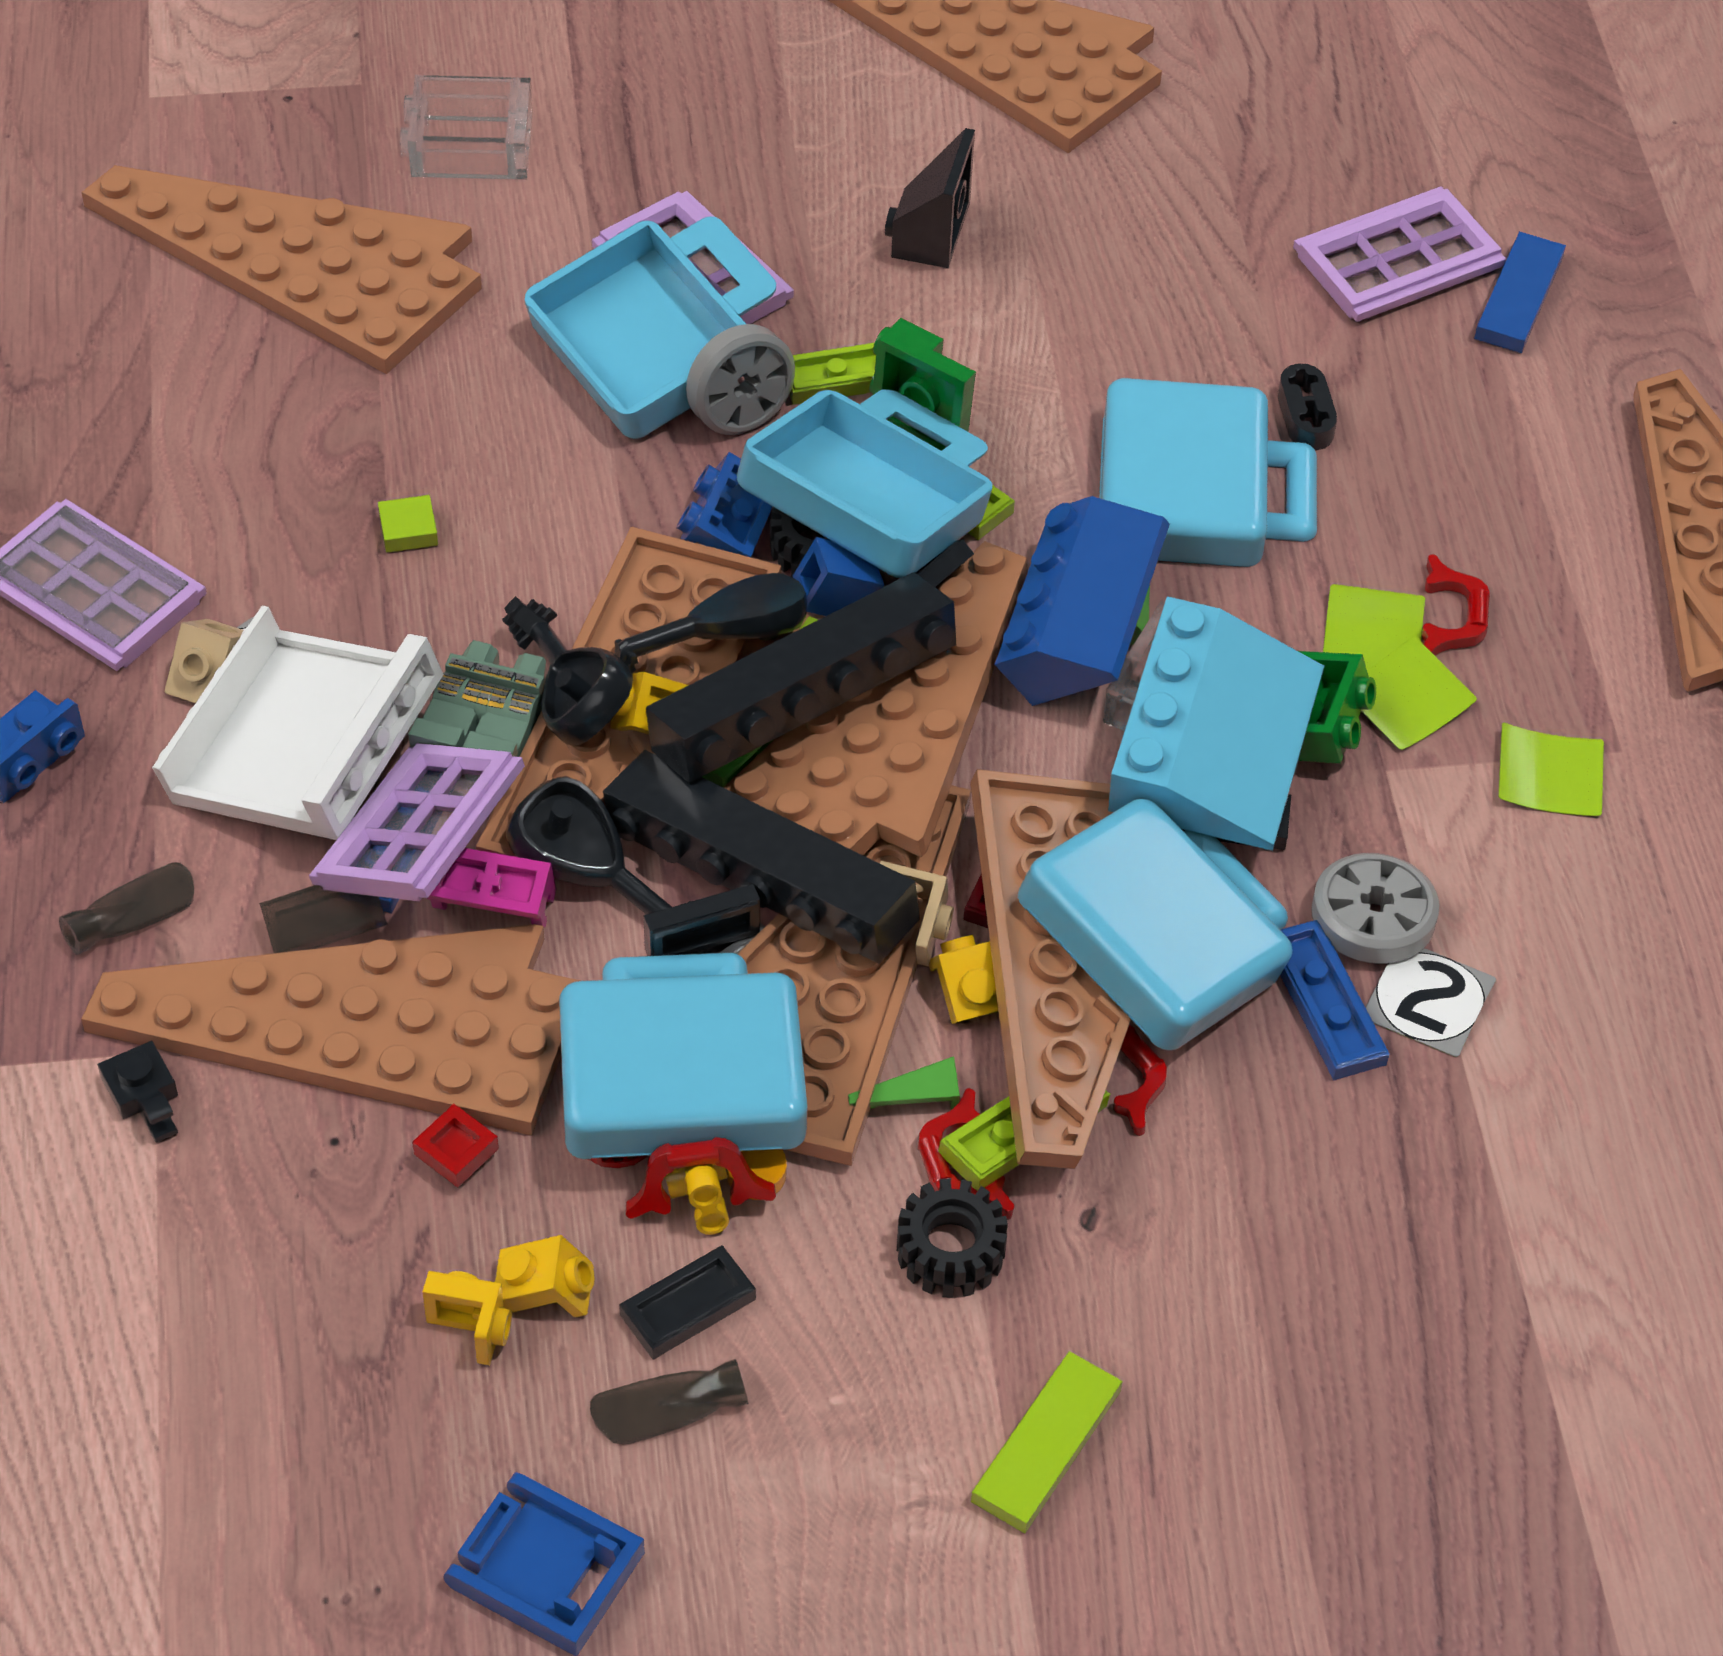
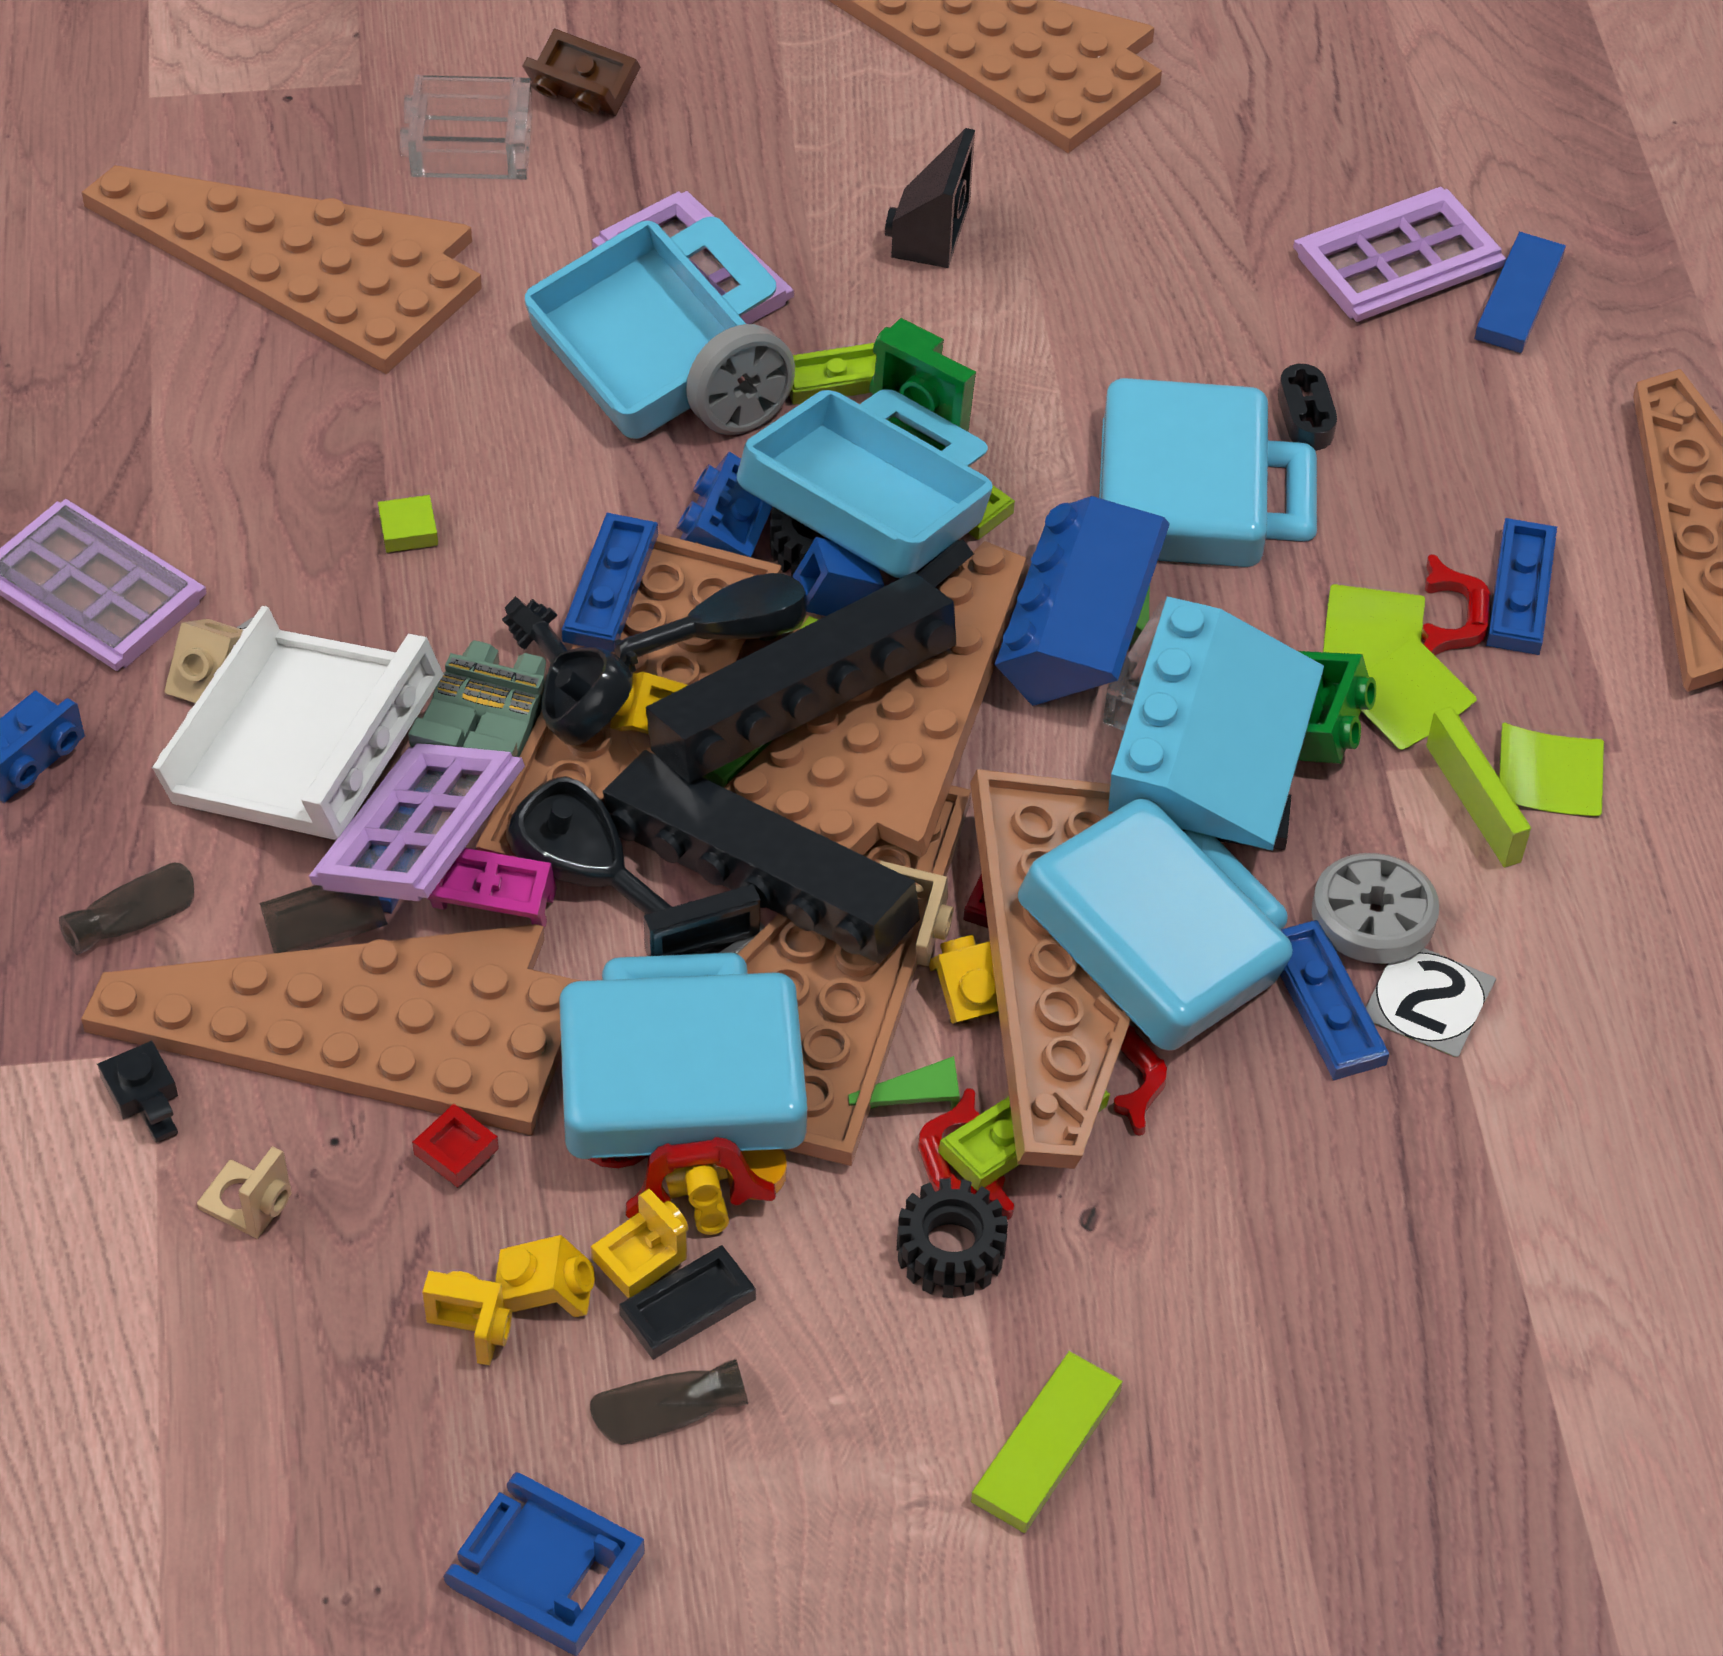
(261, 1195): none -> tan bracket
(582, 72): none -> reddish brown bracket
(610, 582): none -> blue tile
(643, 1245): none -> yellow bracket
(1478, 787): none -> lime tile
(1522, 586): none -> blue tile

